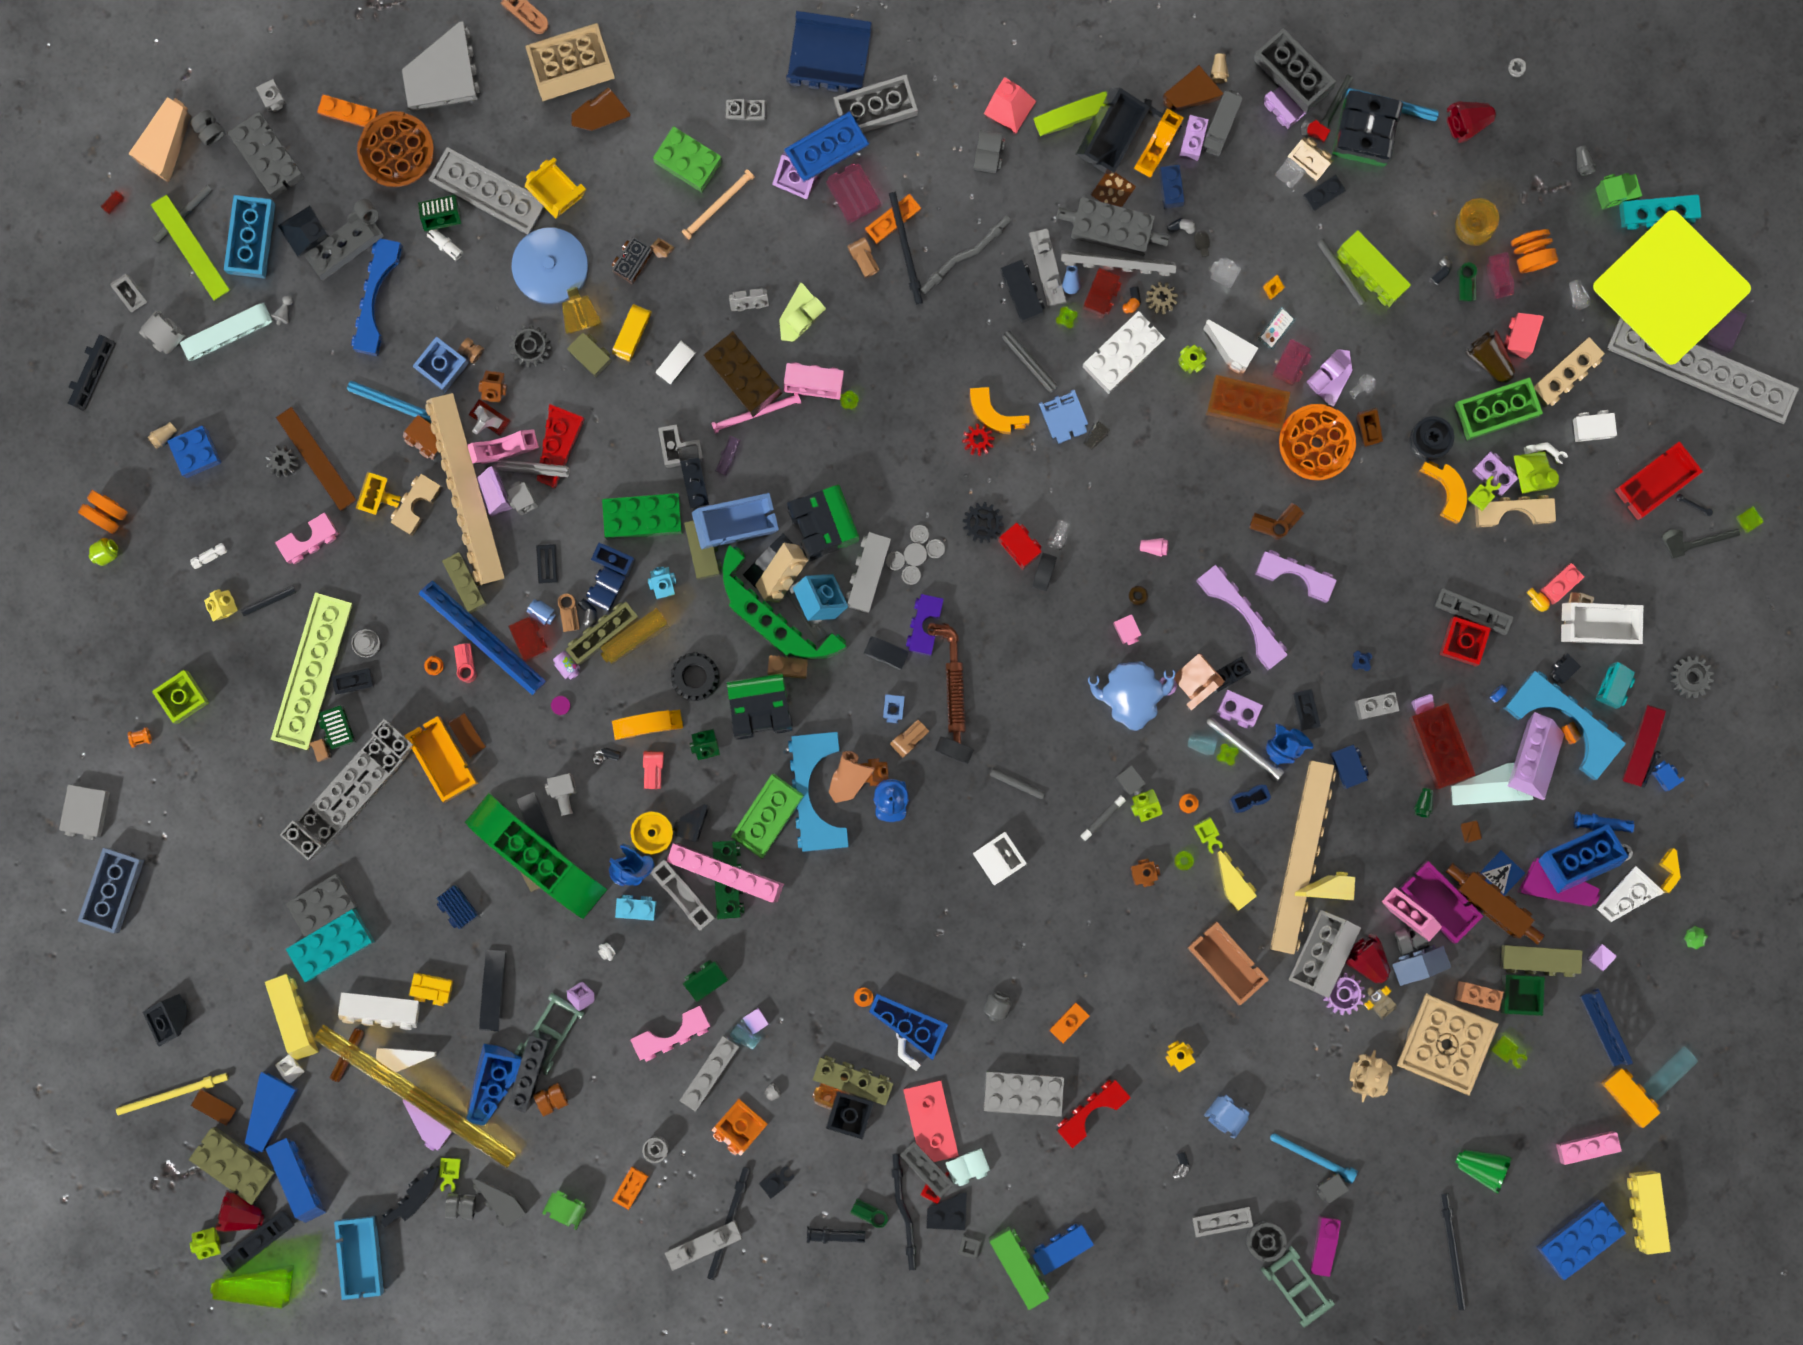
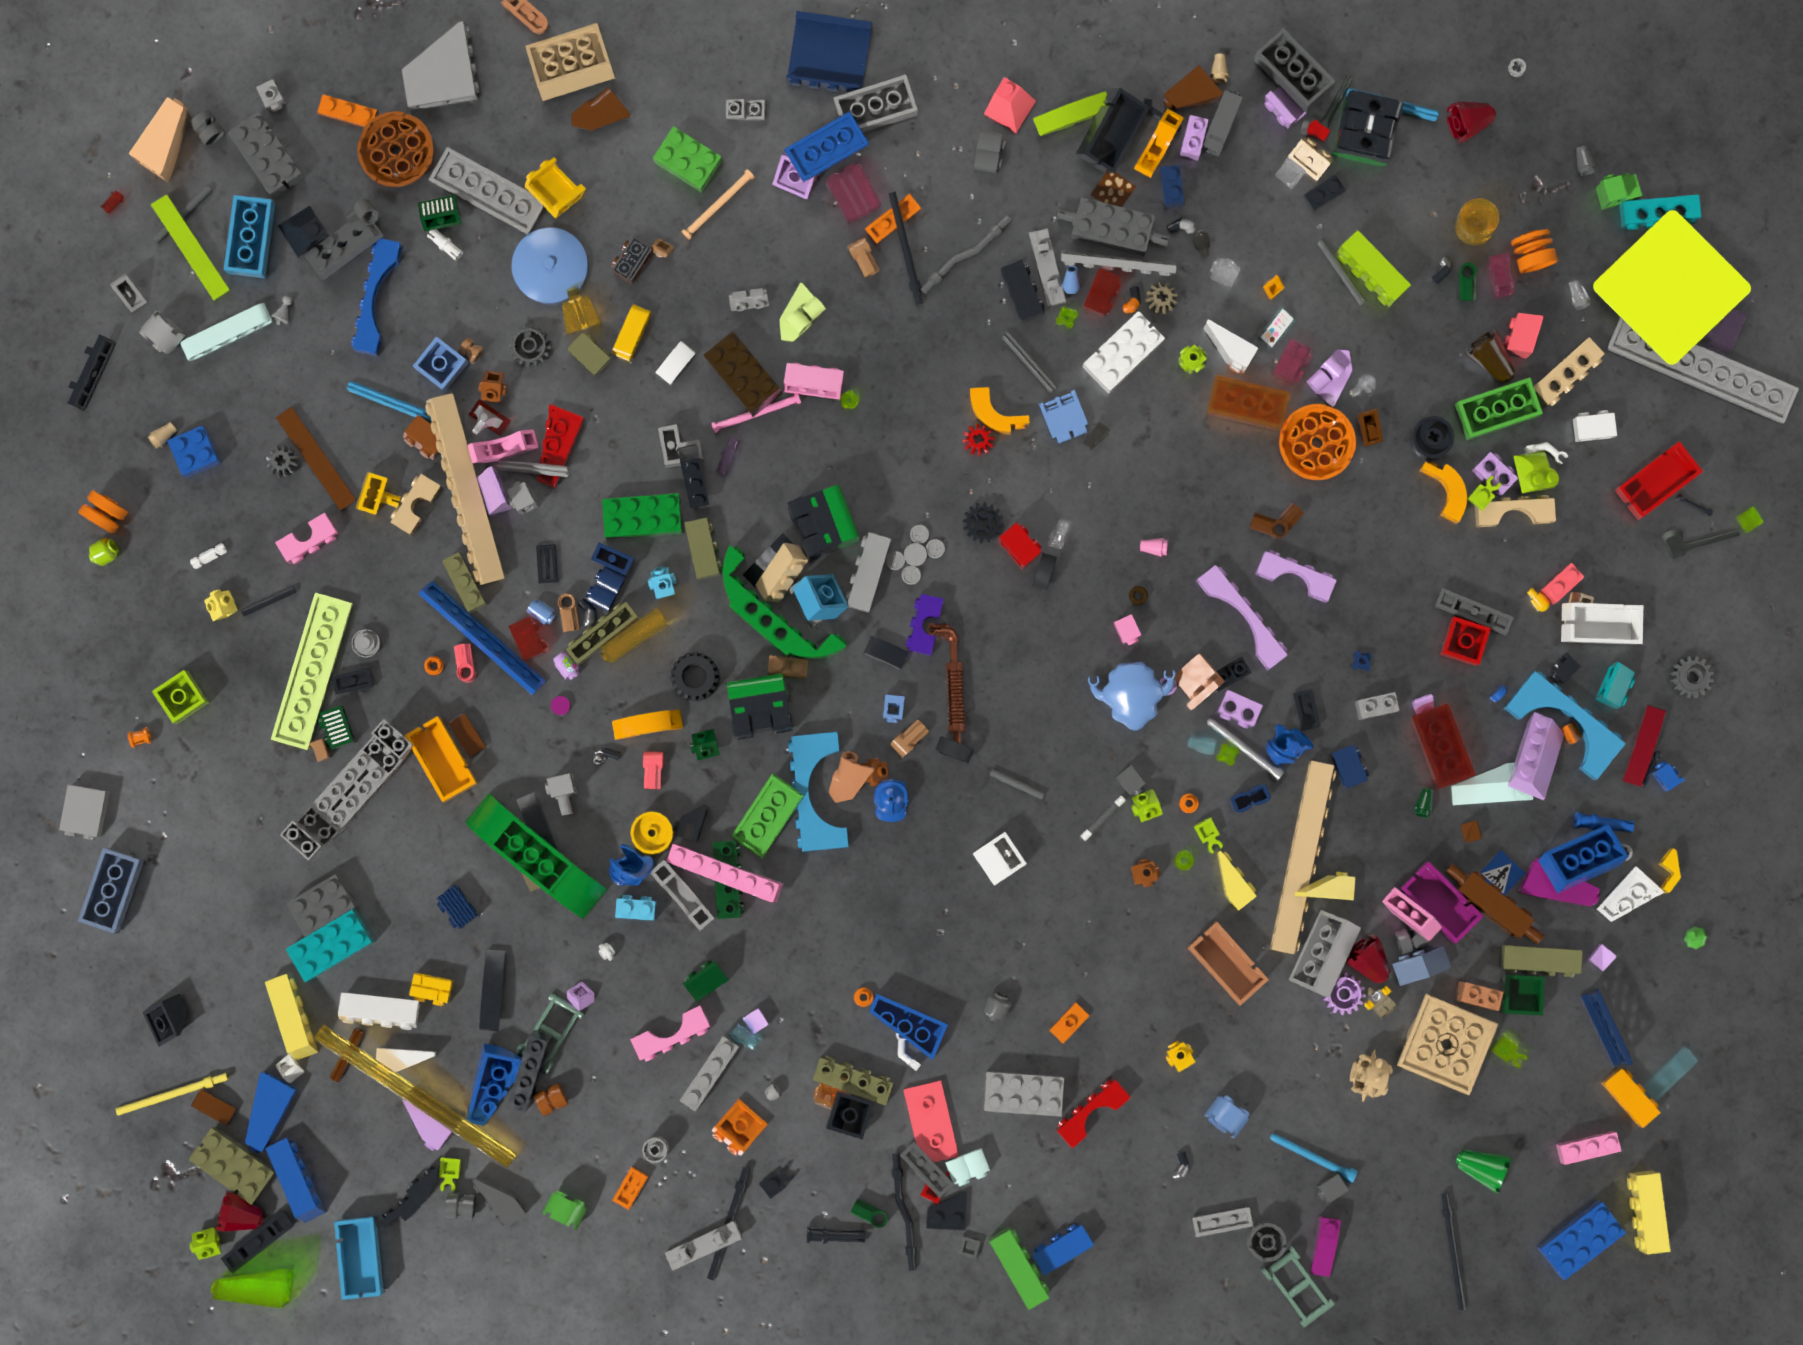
(734, 521): medium blue piece -> none

